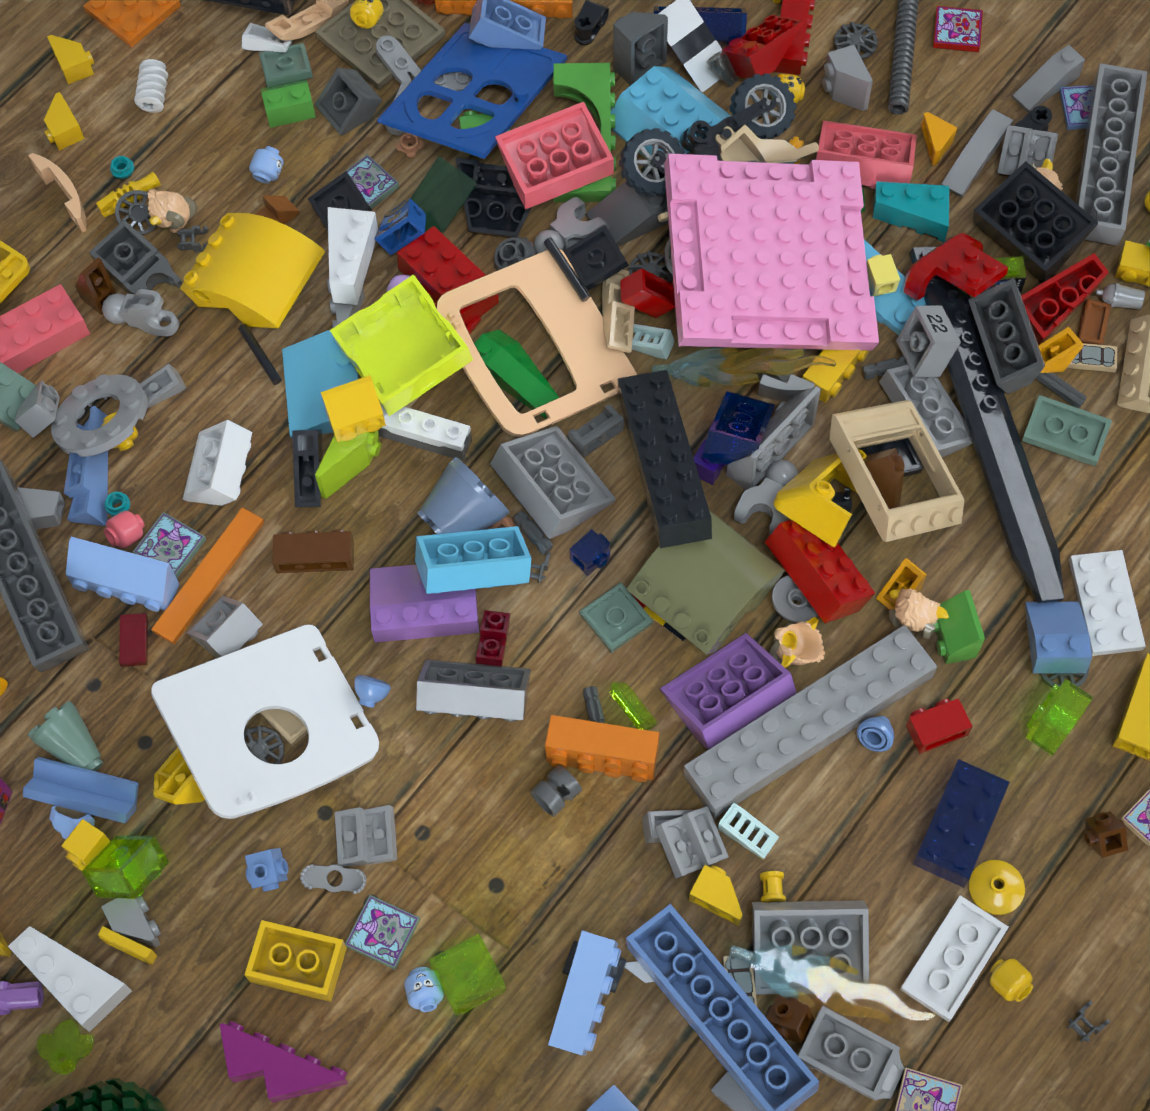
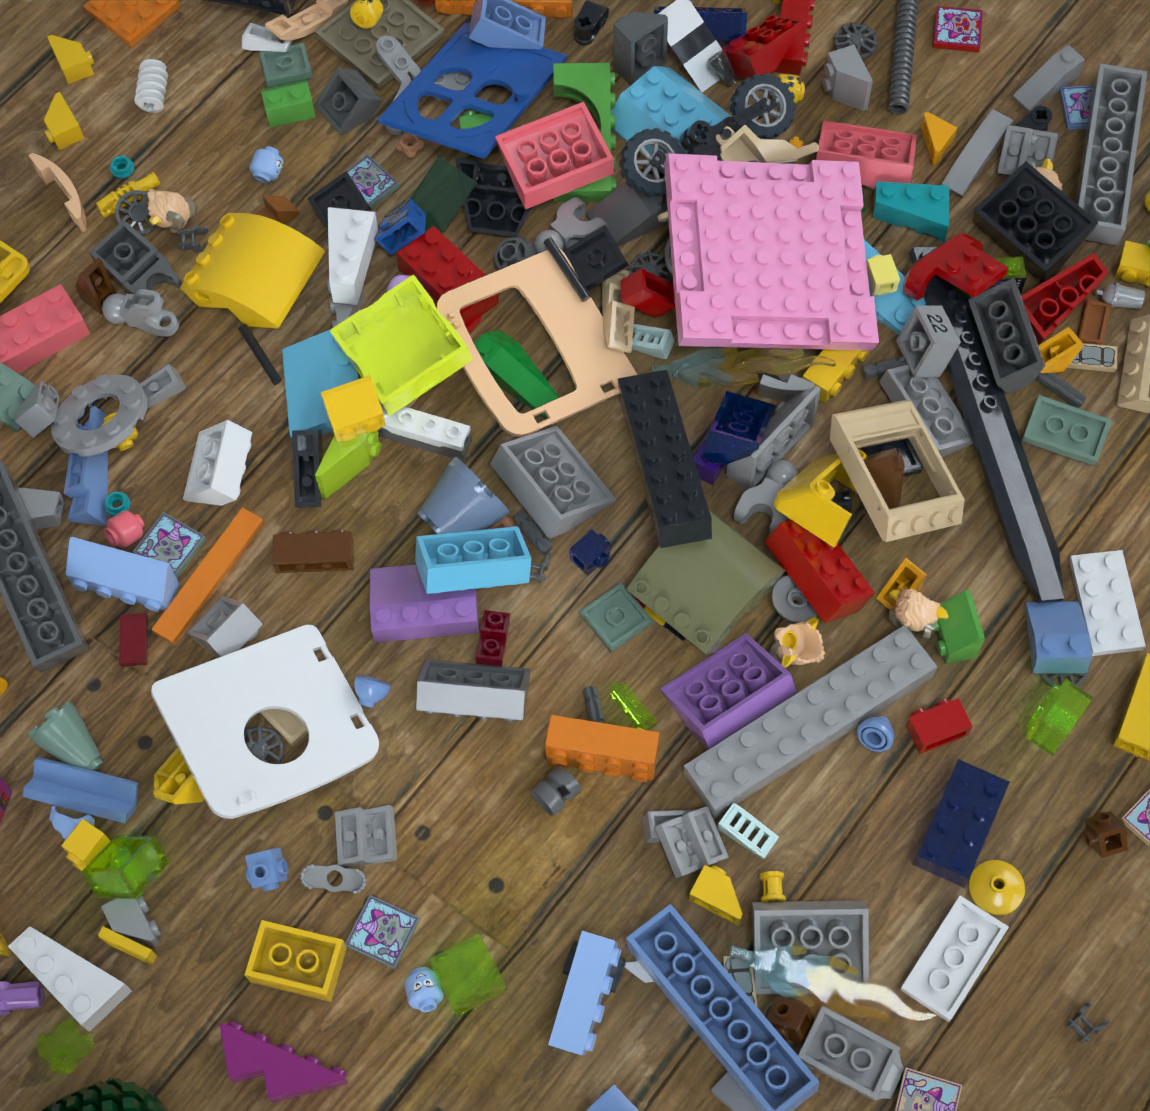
(597, 431): dark grey hinge -> none
(1011, 980): yellow head -> none

